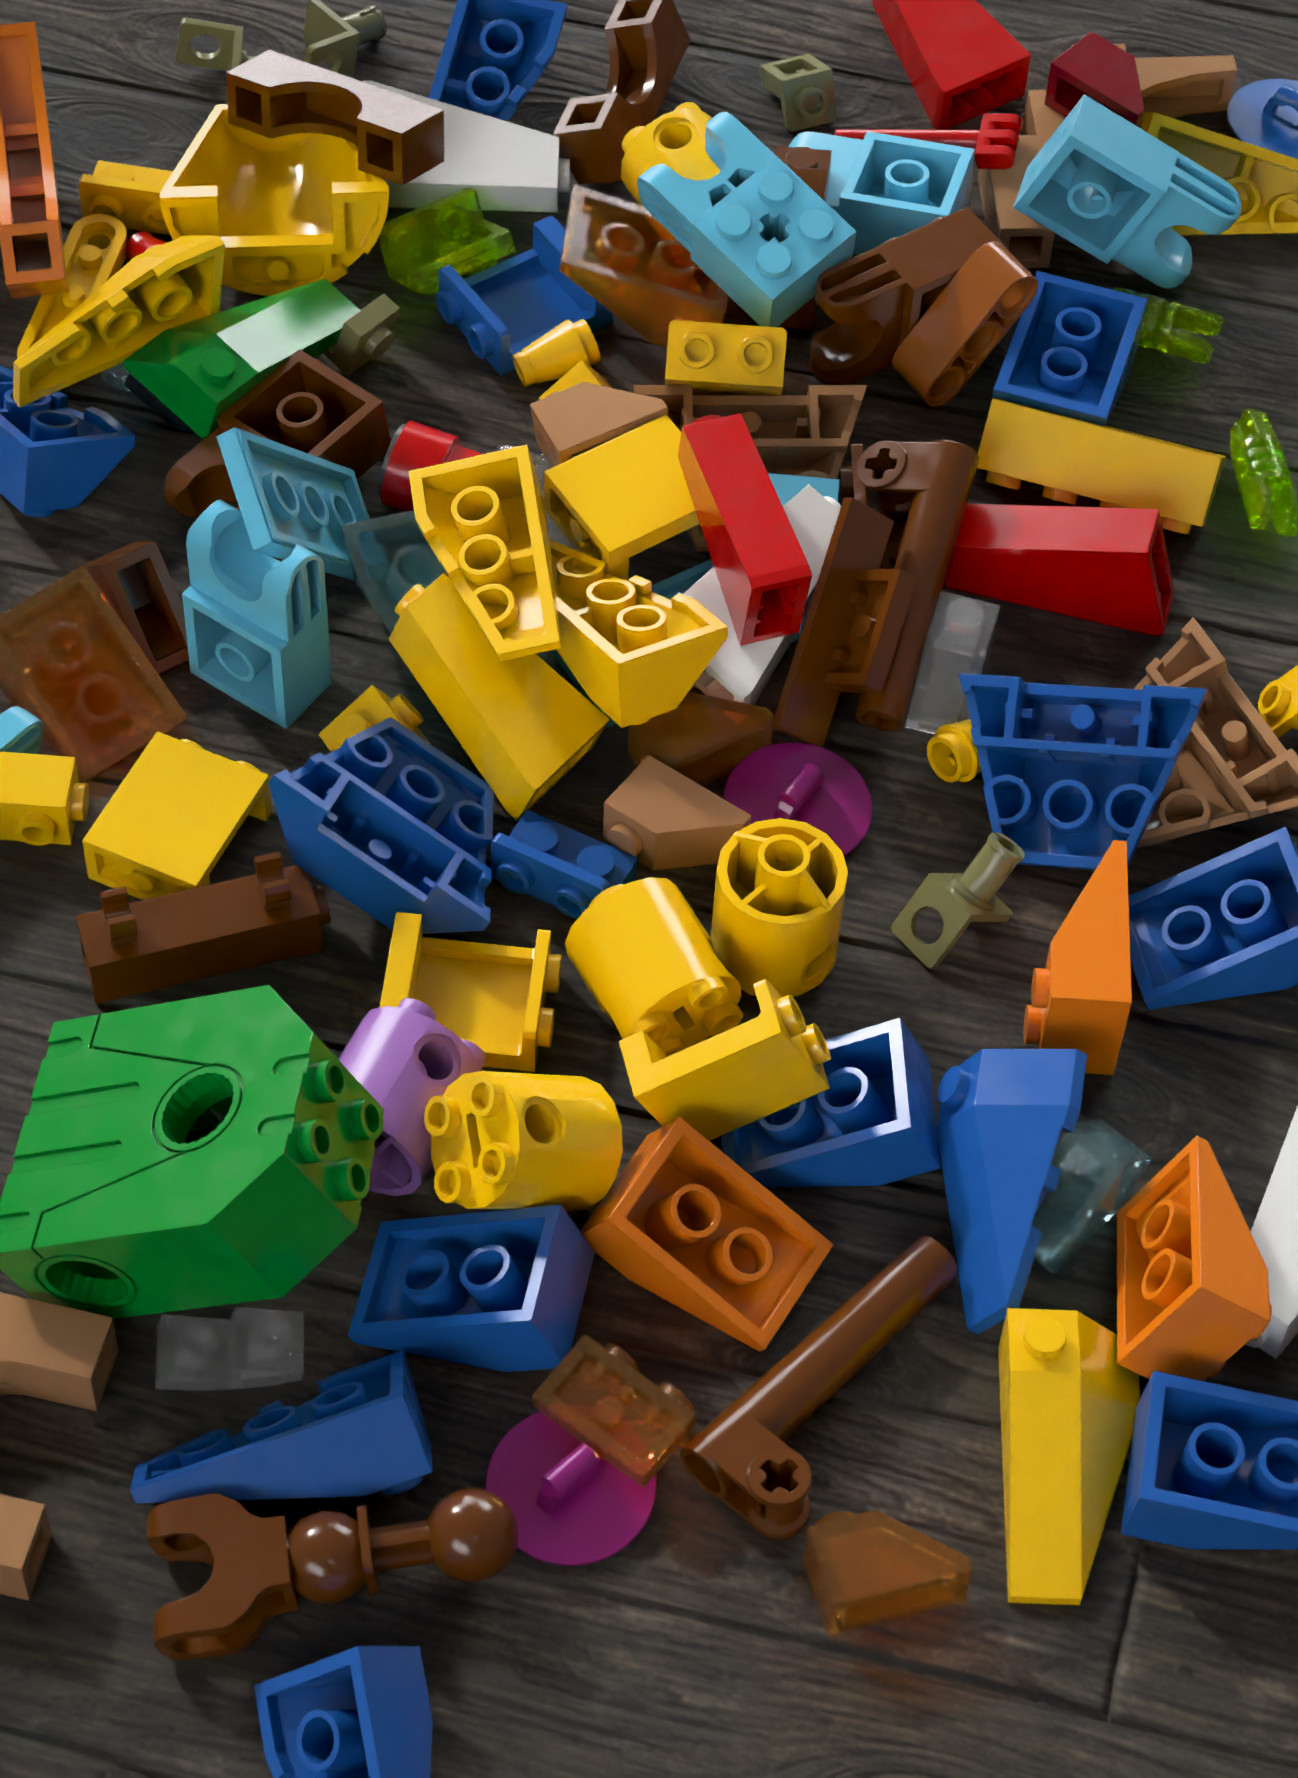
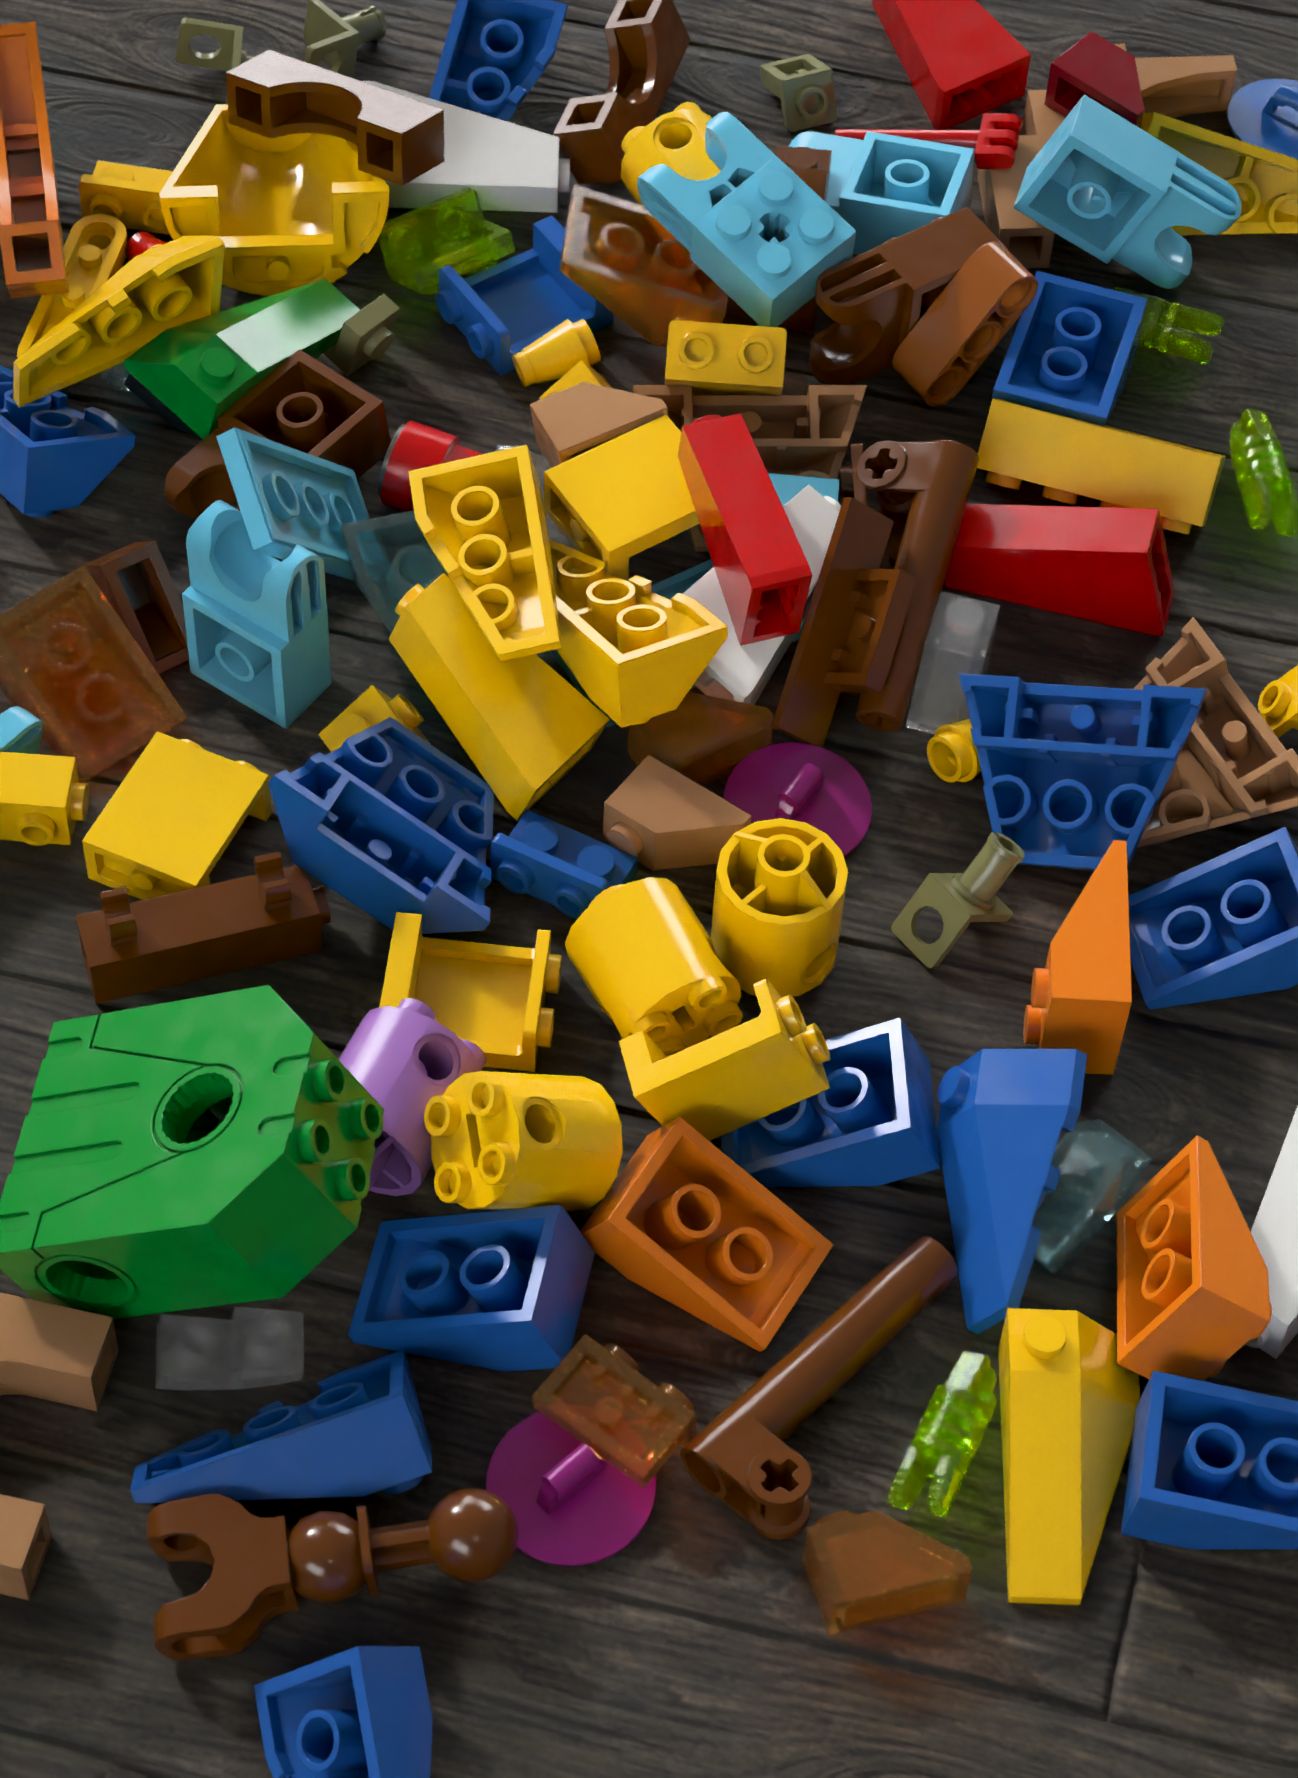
(947, 1436): none -> clear neon green hinge

